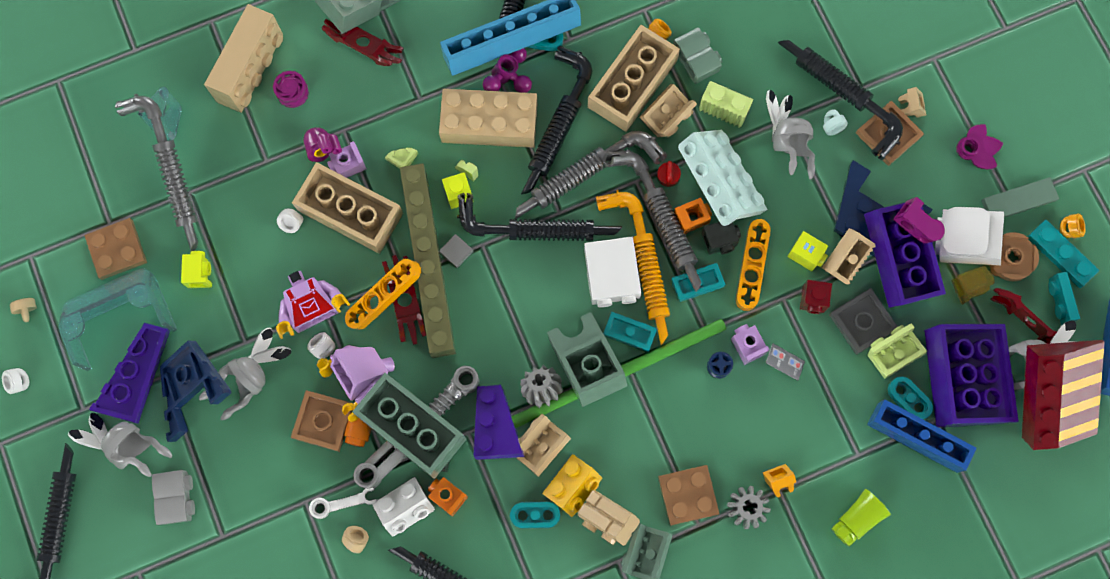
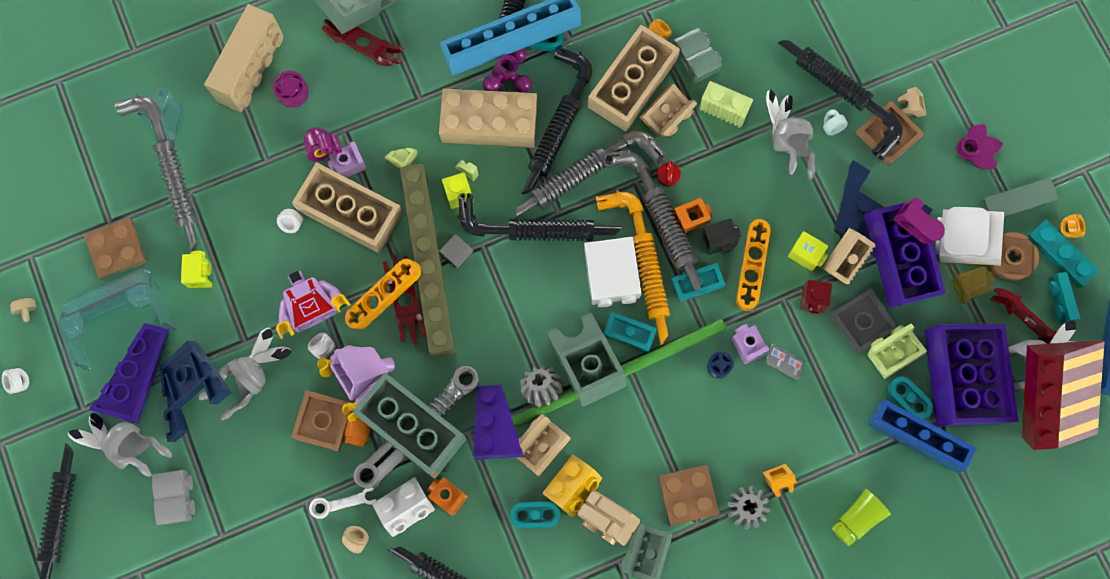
(721, 176): light aqua bracket -> none

